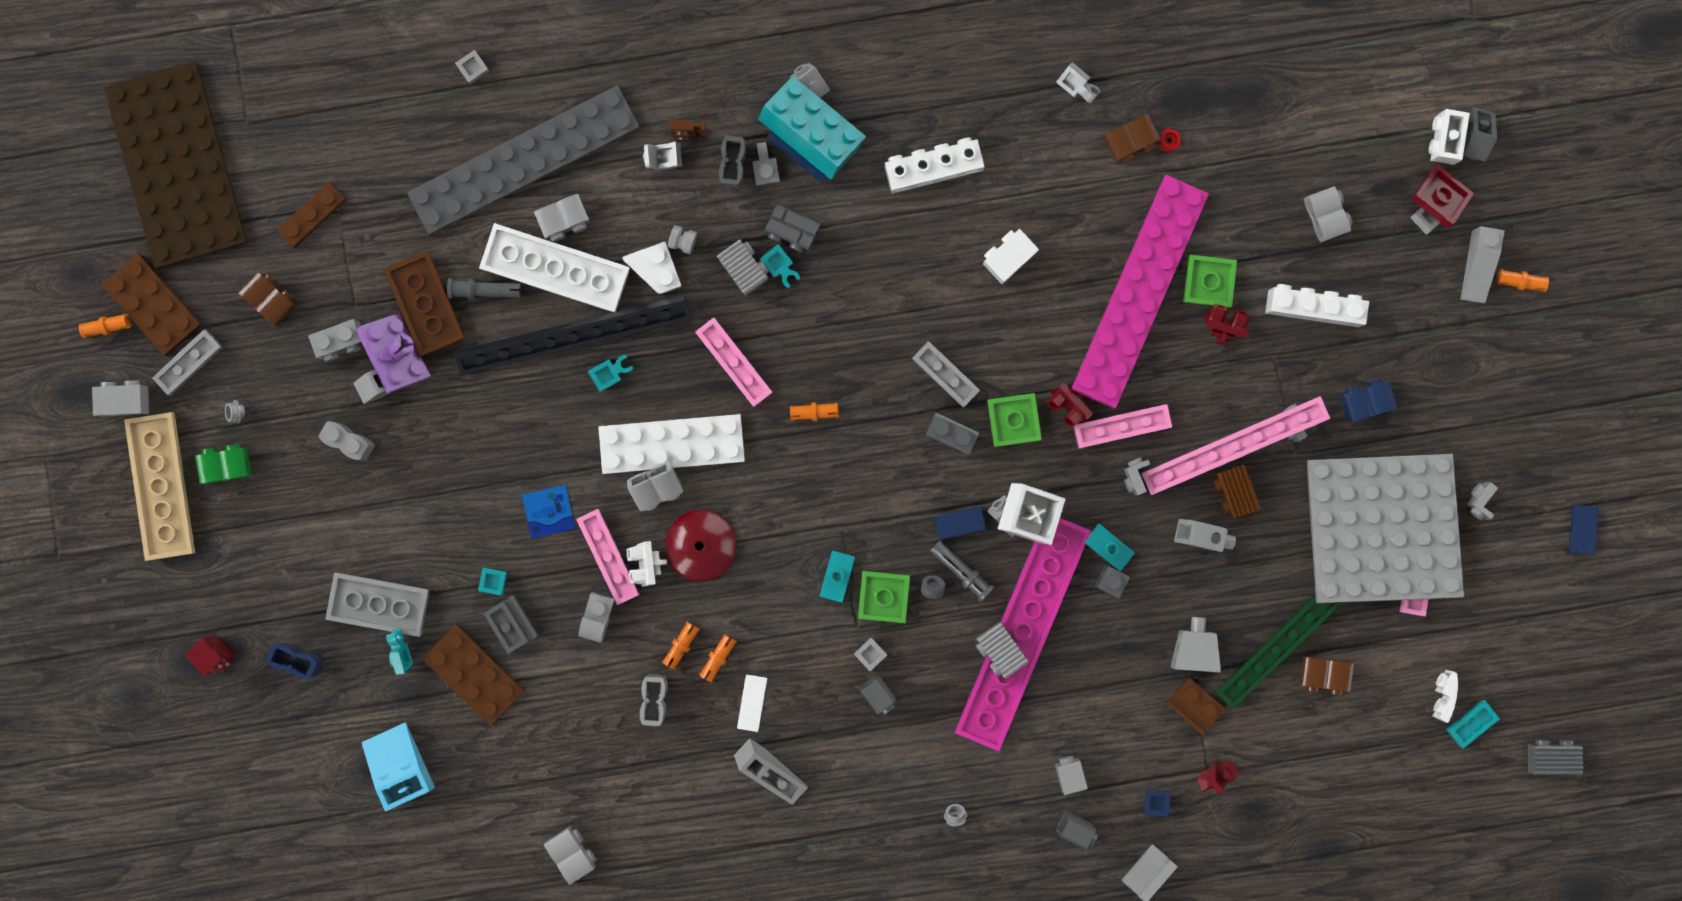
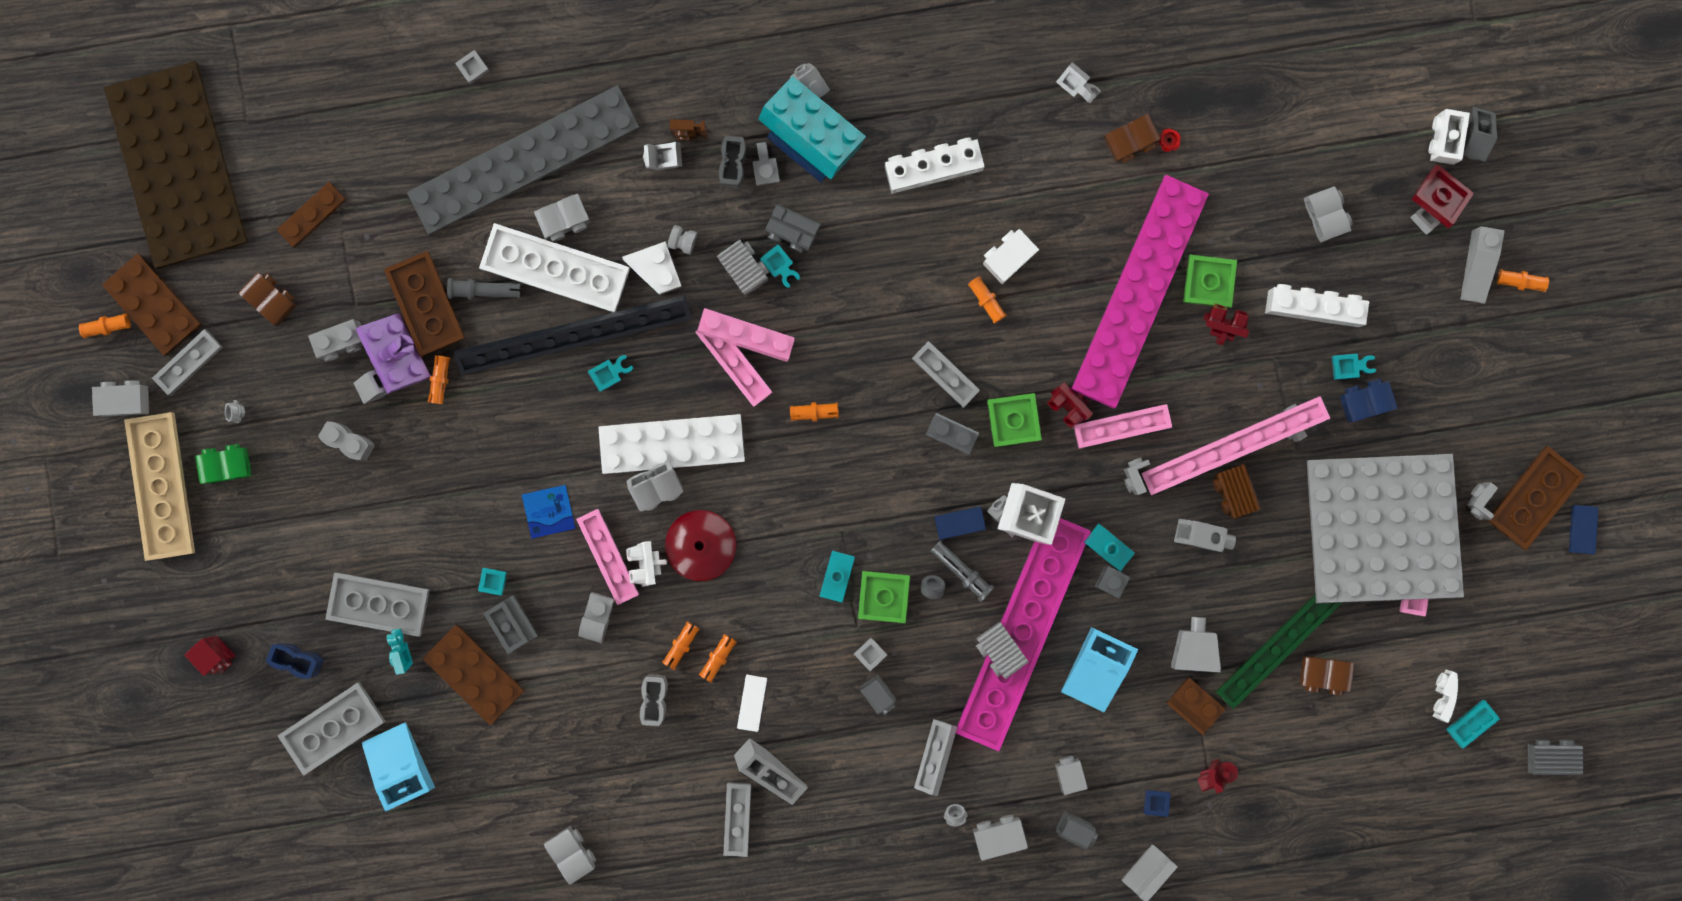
(331, 728): none -> light grey plate
(439, 379): none -> orange pin
(737, 819): none -> light grey plate
(745, 335): none -> bright pink plate
(935, 757): none -> light grey plate
(987, 299): none -> orange pin
(999, 837): none -> light grey brick
(1099, 669): none -> medium azure slope
(1349, 366): none -> teal plate
(1536, 497): none -> reddish brown plate

